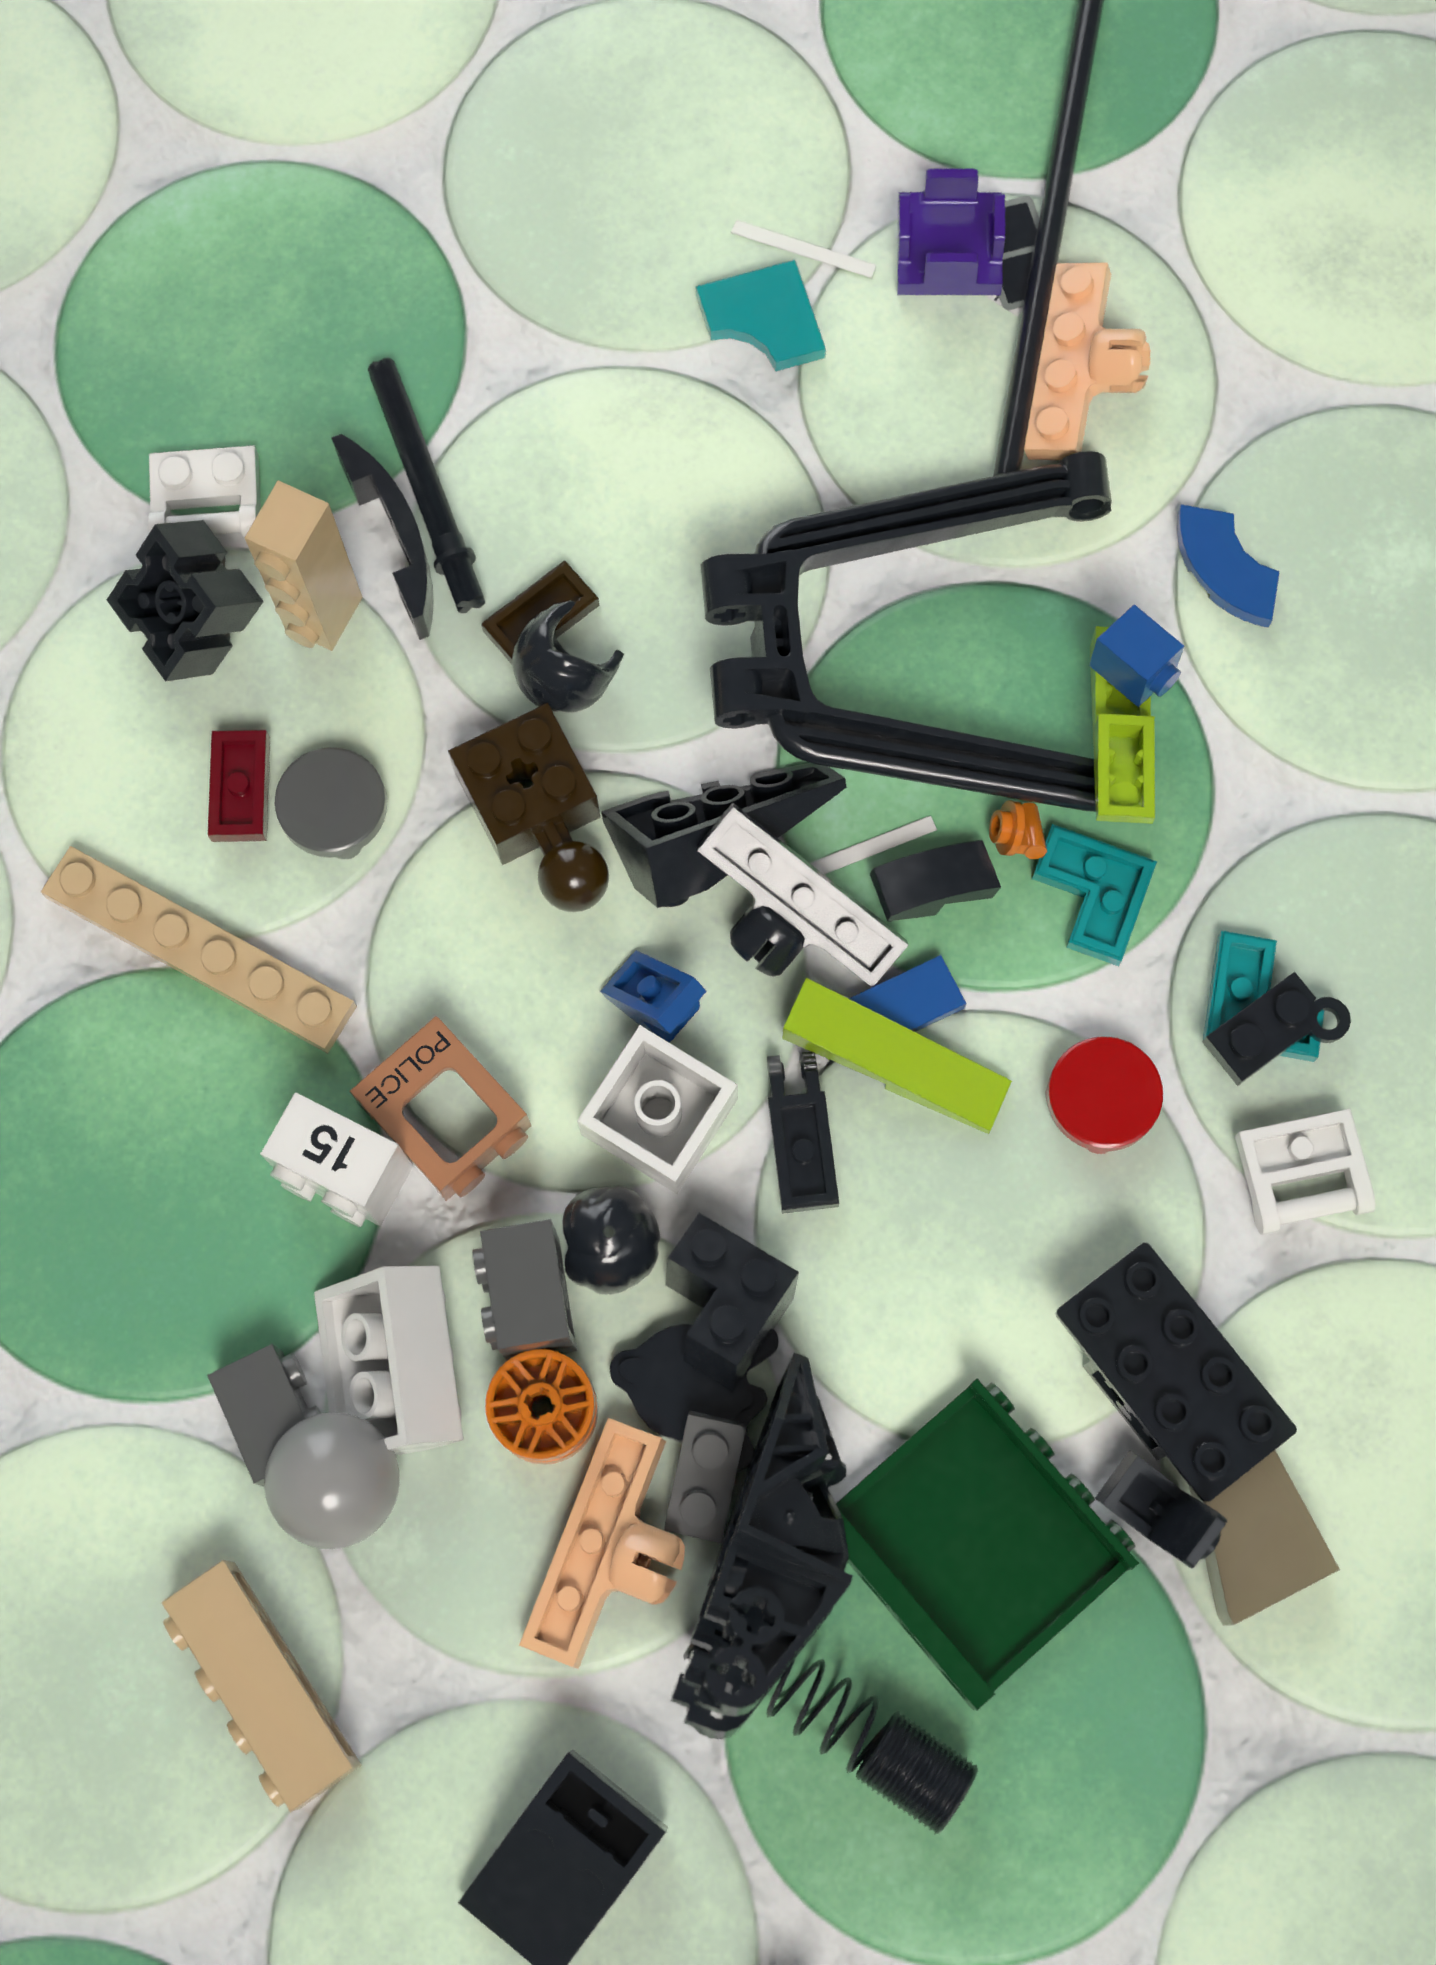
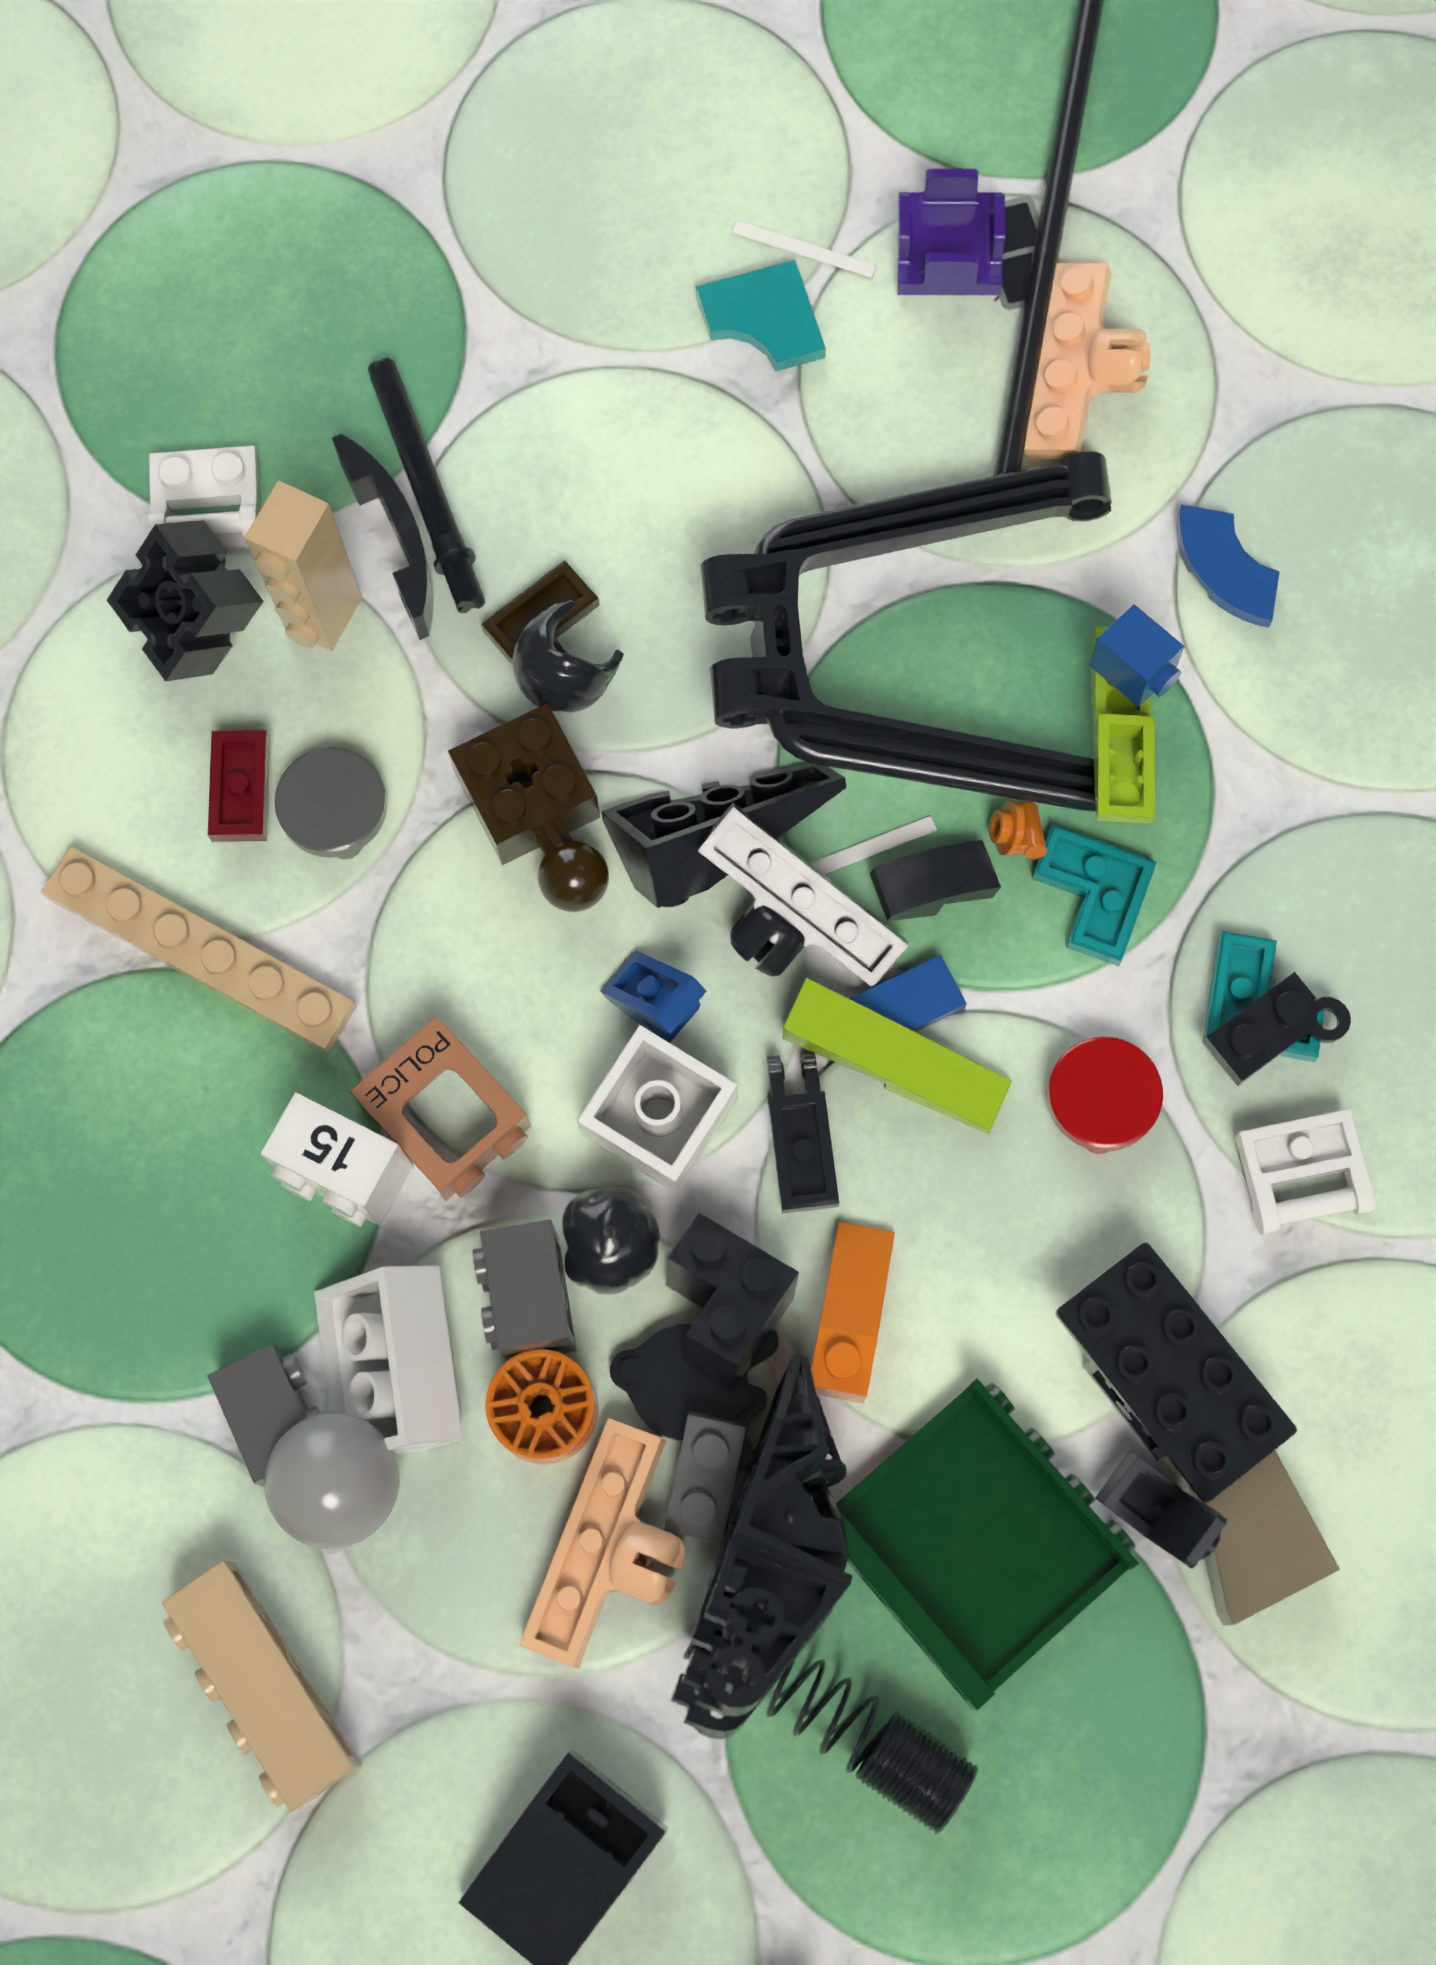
(851, 1312): none -> orange slope

